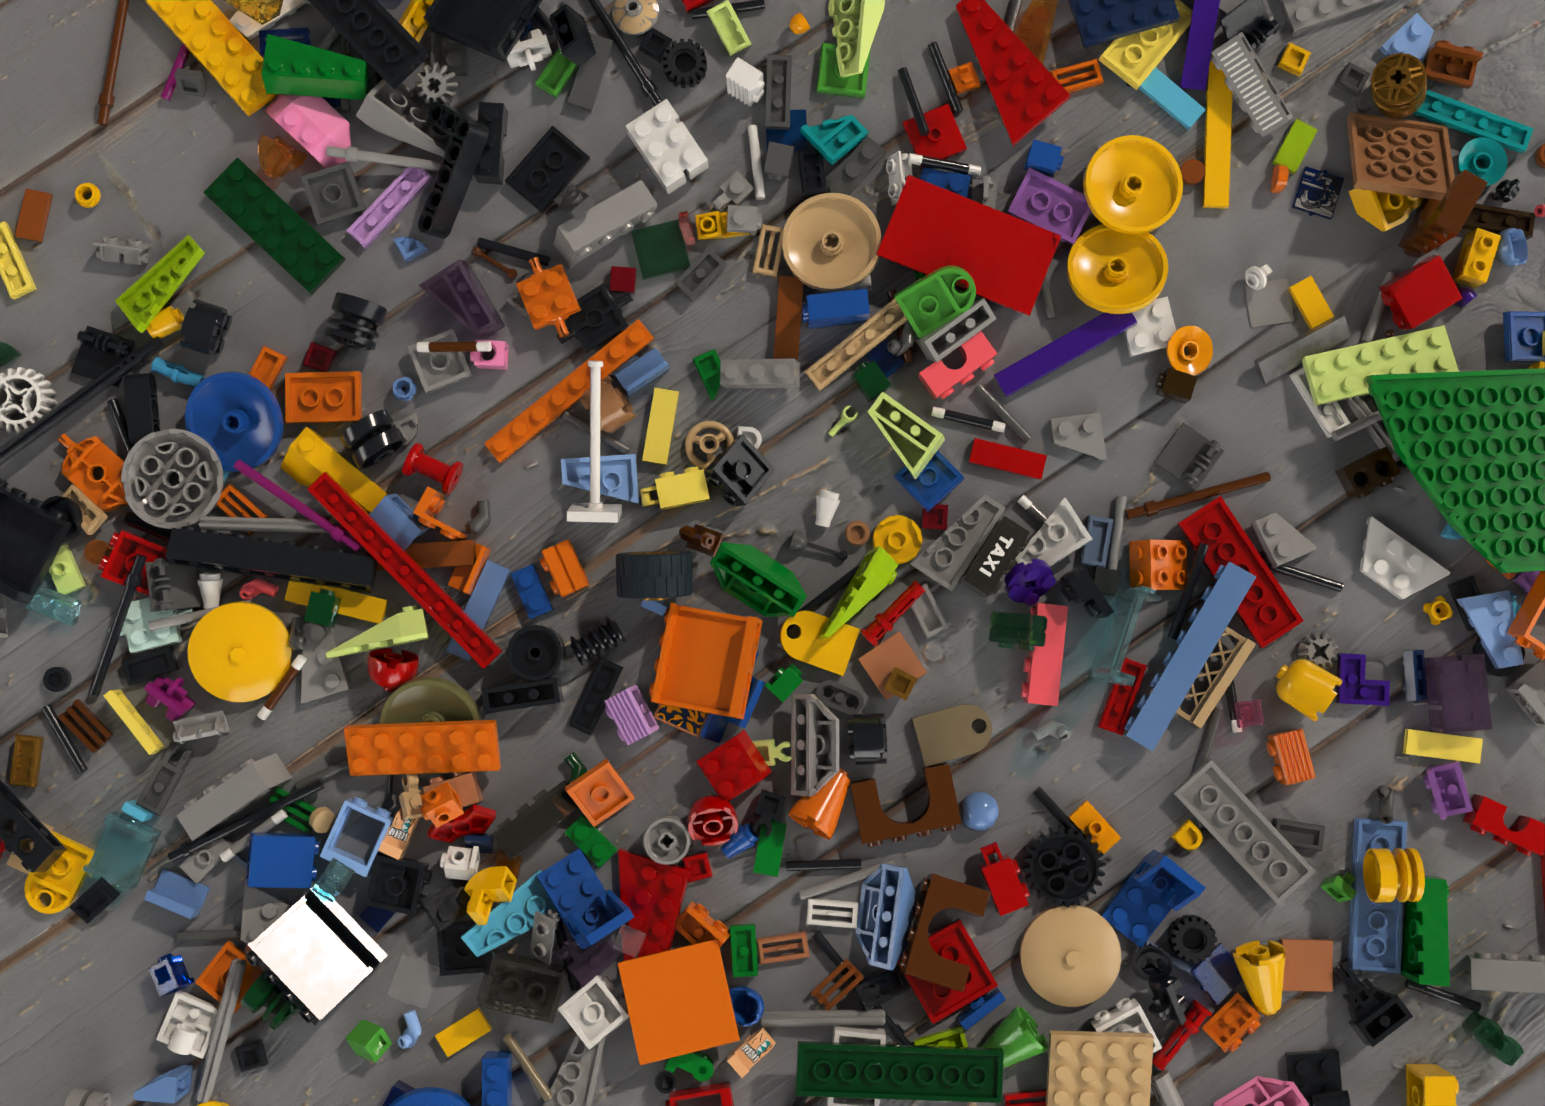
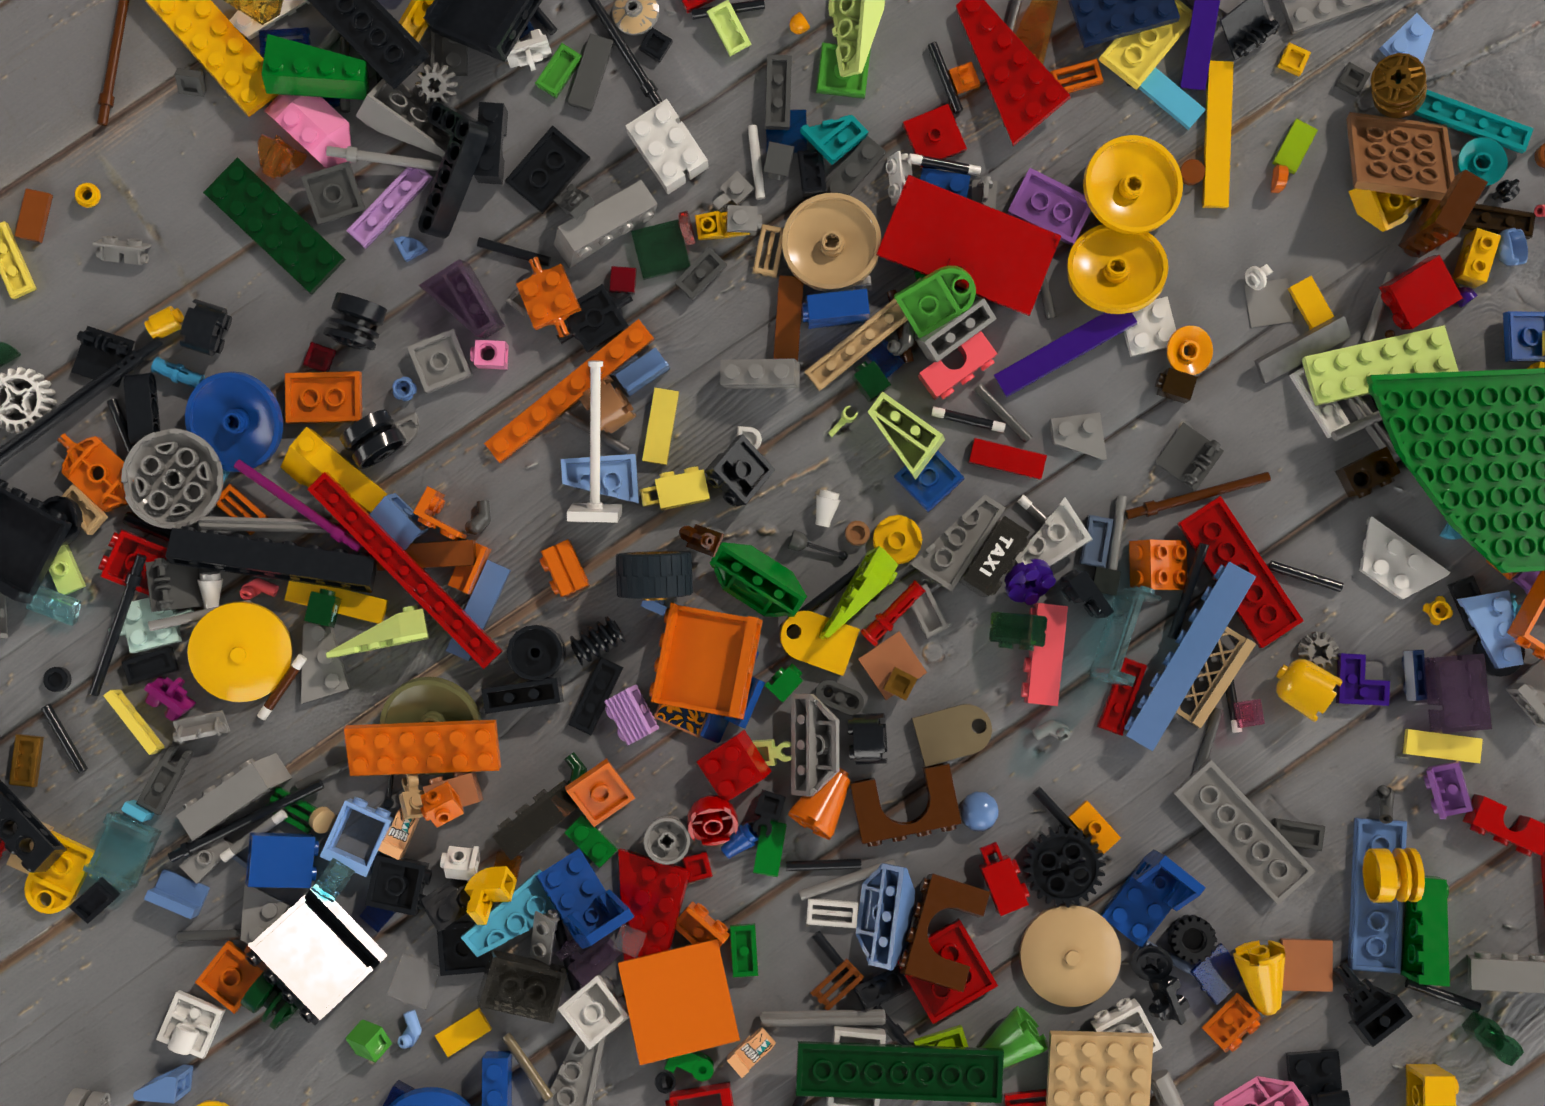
(64, 717): reddish brown tile -> none
(96, 550): clear orange tile -> none
(158, 284): lime wing -> none
(170, 974): clear blue brick -> none
(171, 81): magenta bar -> none
(221, 1030): light grey axle -> none
(251, 1055): black tile -> none
(268, 366): orange tile -> none
(296, 638): dark grey arm -> none
(392, 669): red cylinder -> none
(432, 468): red piece -> none
(474, 820): red tile -> none
(483, 346): reddish brown bar -> none
(484, 841): dark blue slope -> none
(512, 273): reddish brown hinge -> none
(532, 591): blue plate -> none
(572, 35): black brick -> none
(677, 50): black tyre -> none
(692, 437): tan piece -> none
(709, 370): green tile -> none
(745, 82): white brick -> none
(747, 1005): blue hair -> none
(782, 937): nougat tile -> none
(913, 101): black bar -> none
(935, 518): dark red tile -> none
(980, 1008): blue plate -> none
(1044, 158): blue brick -> none
(1160, 1059): red pin -> none
(1188, 835): yellow tile -> none
(1251, 84): light grey brick -> none
(1281, 540): light grey wing -> none
(1290, 756): orange brick -> none
(1318, 193): piece -> none
(1339, 887): bright green tile -> none
(1452, 63): dark orange bracket -> none

